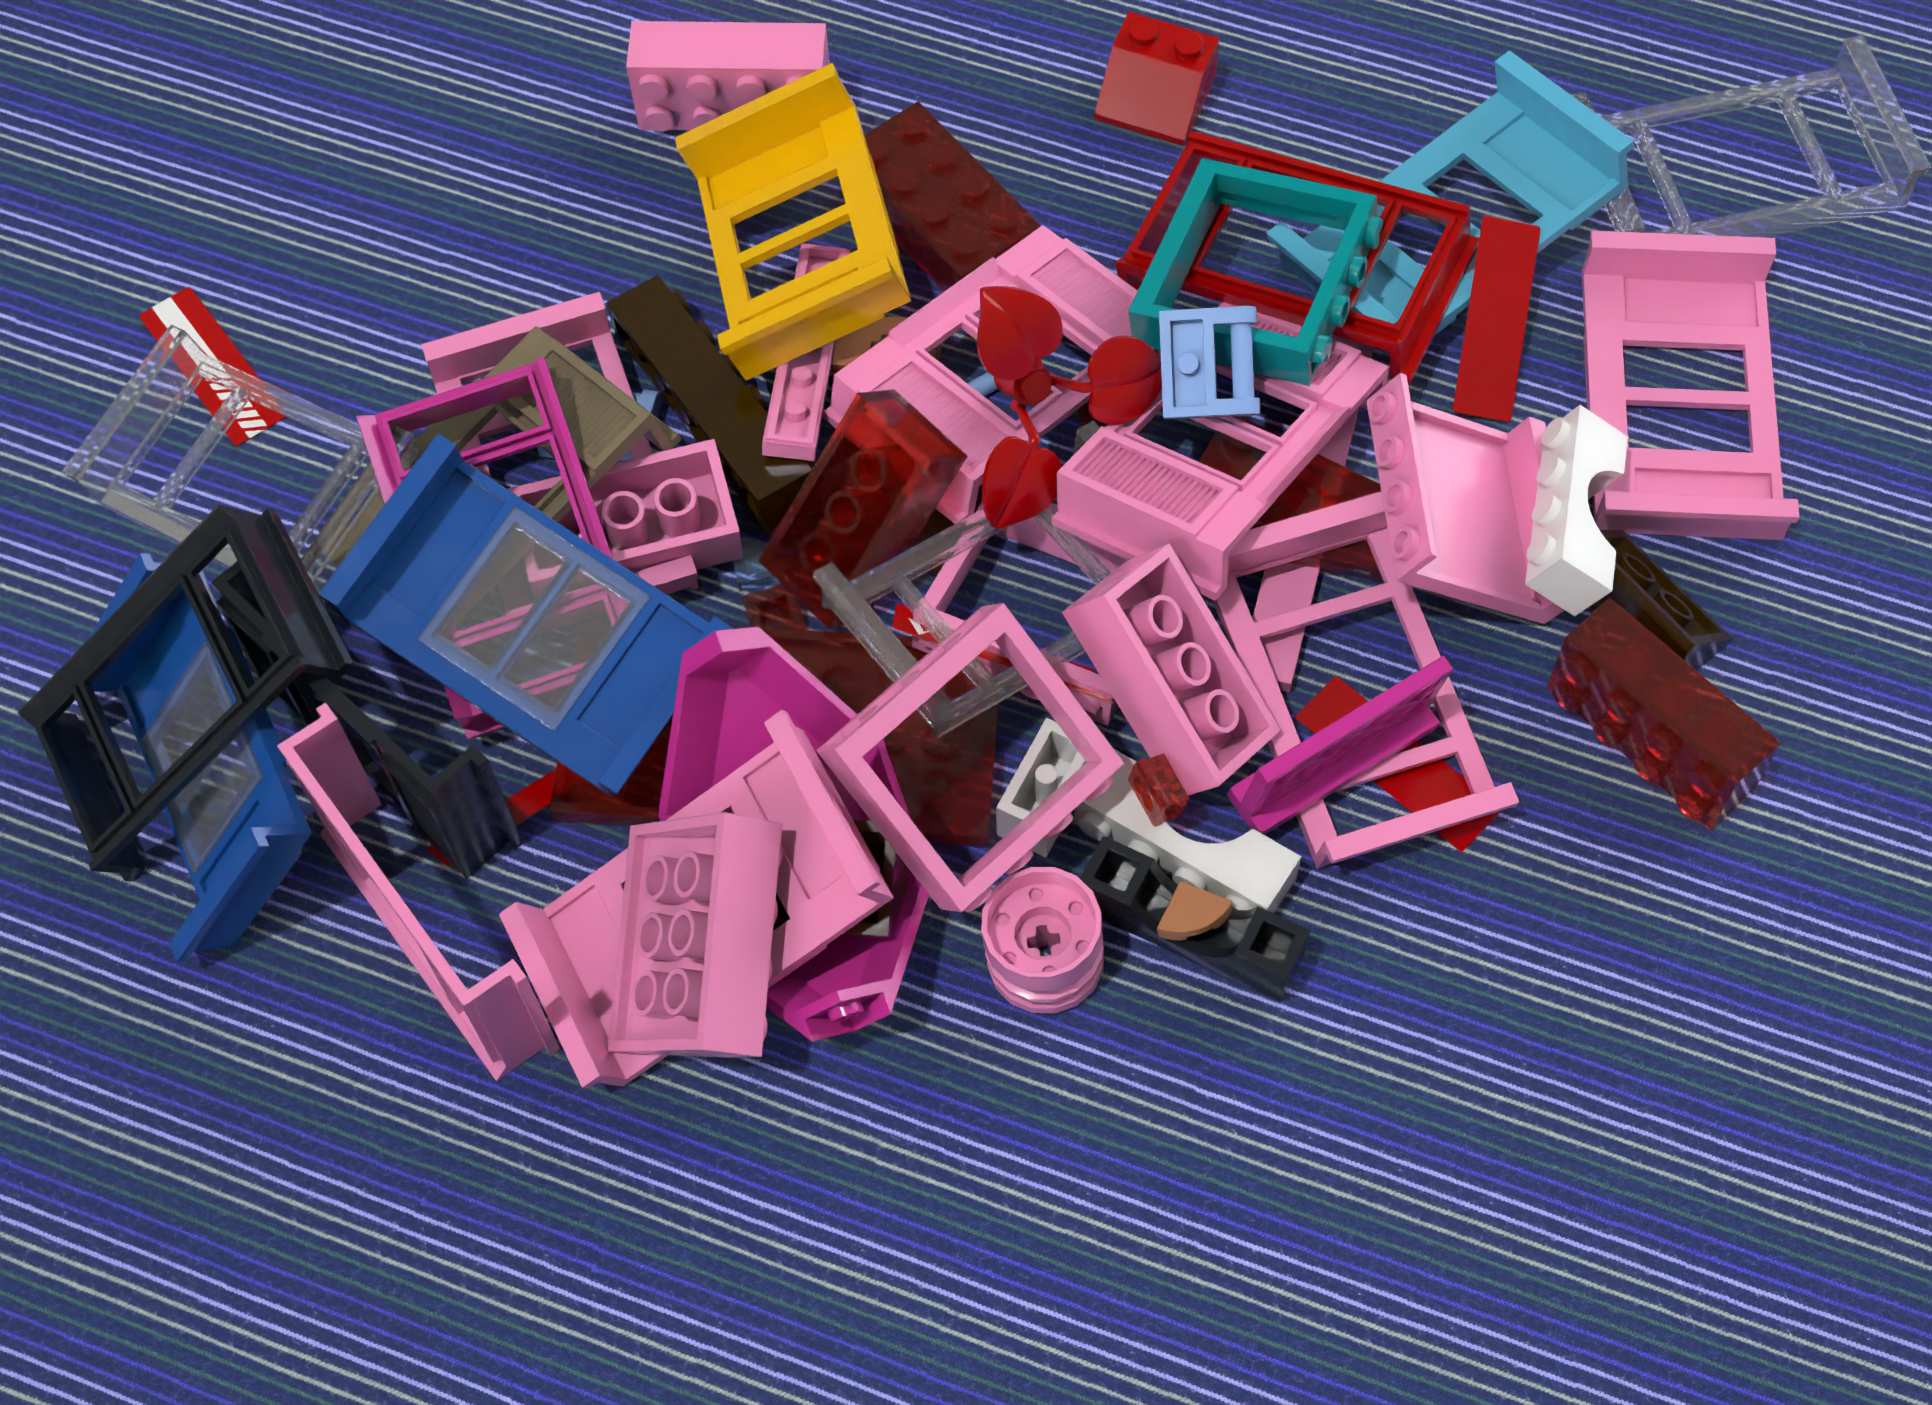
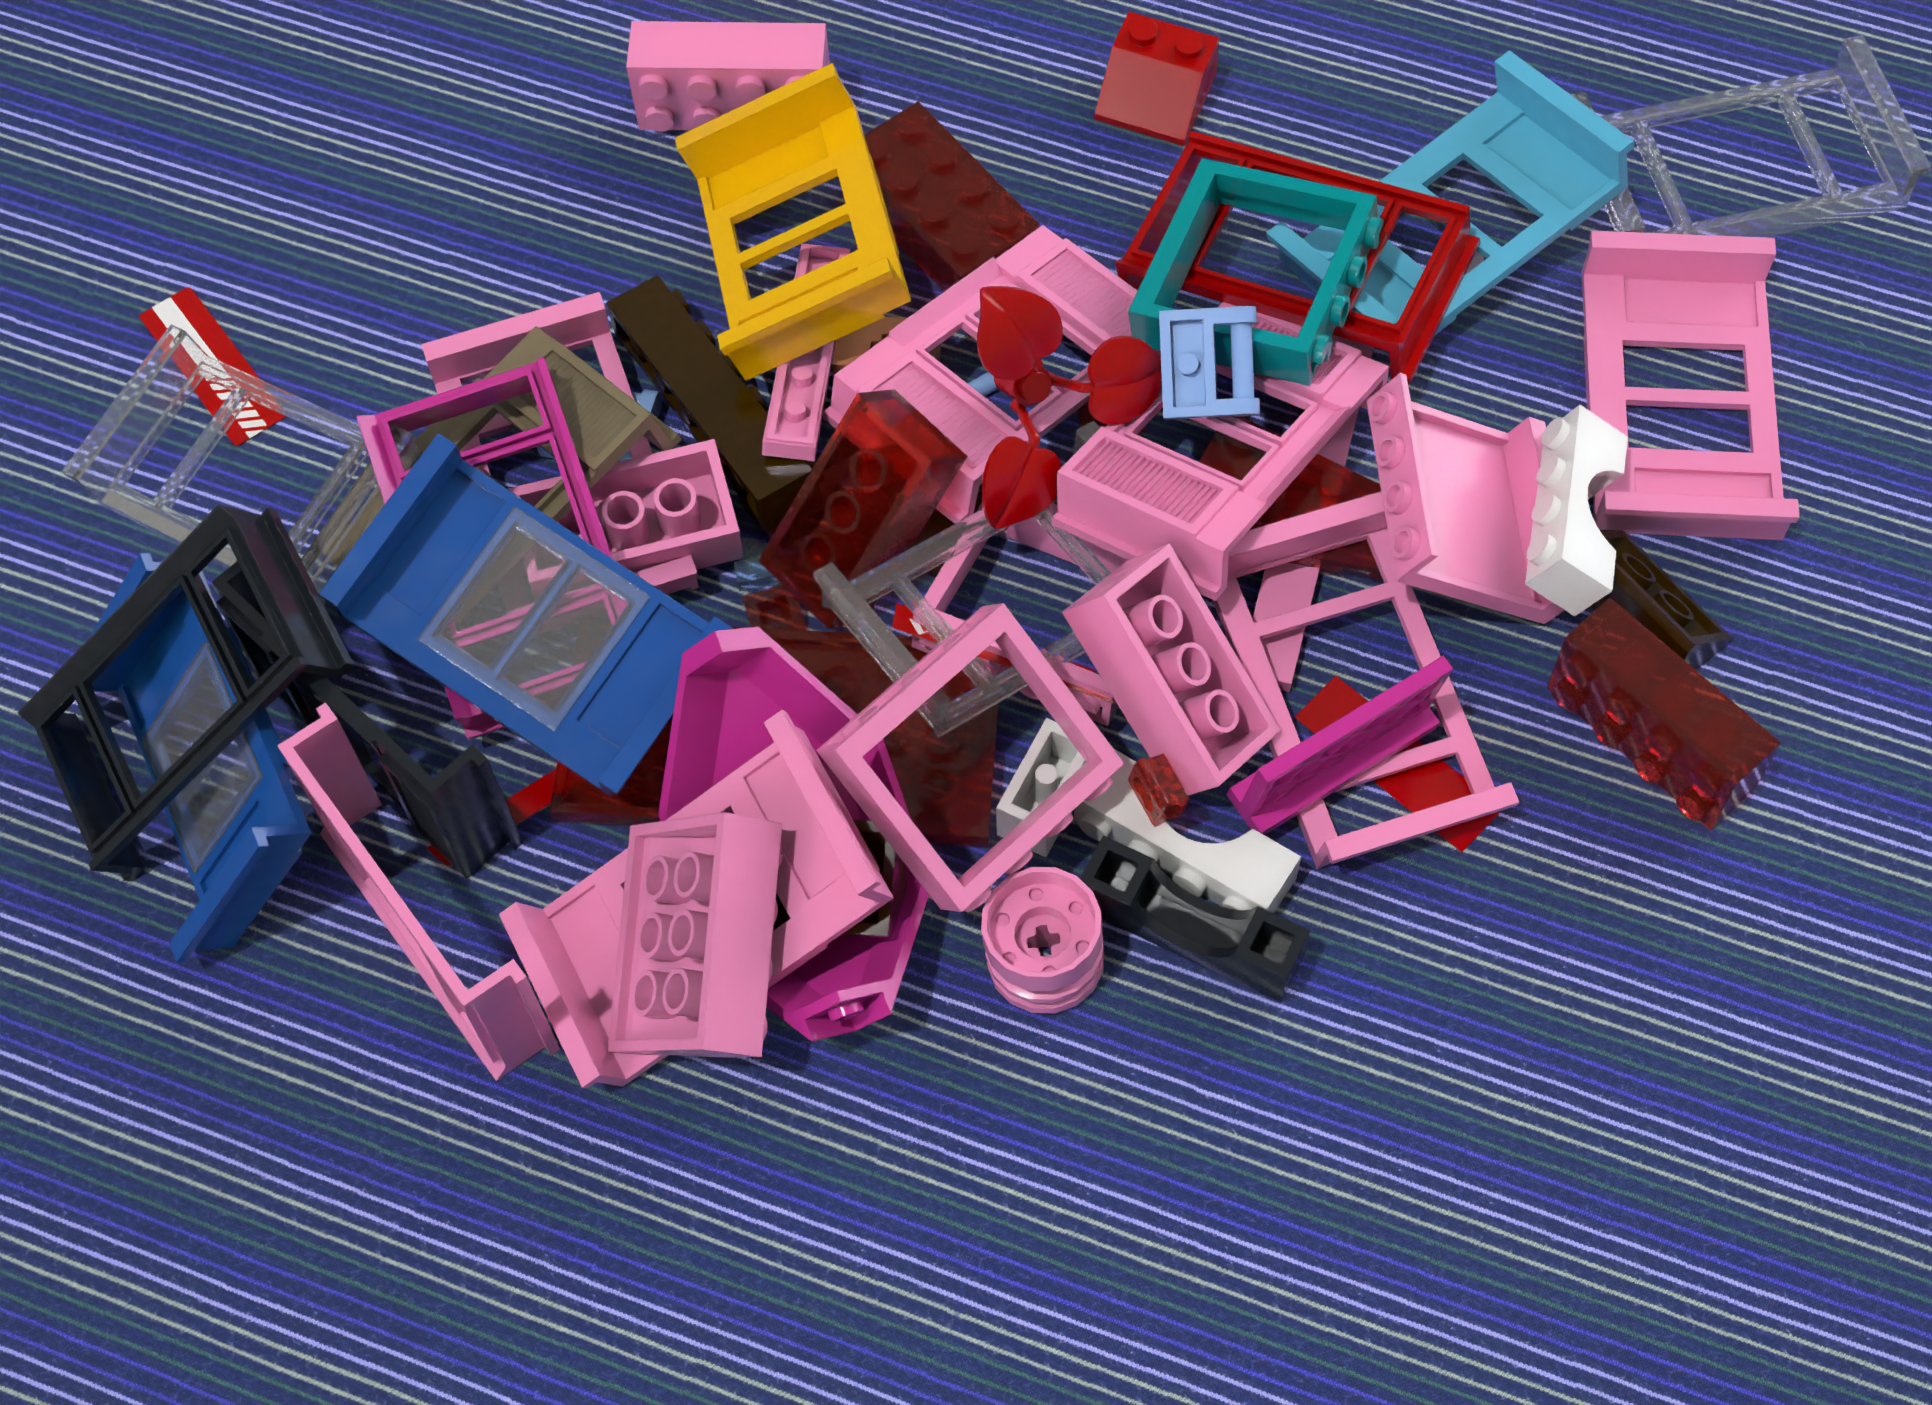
(1193, 913): nougat tile -> none
(1496, 318): red sticker -> none

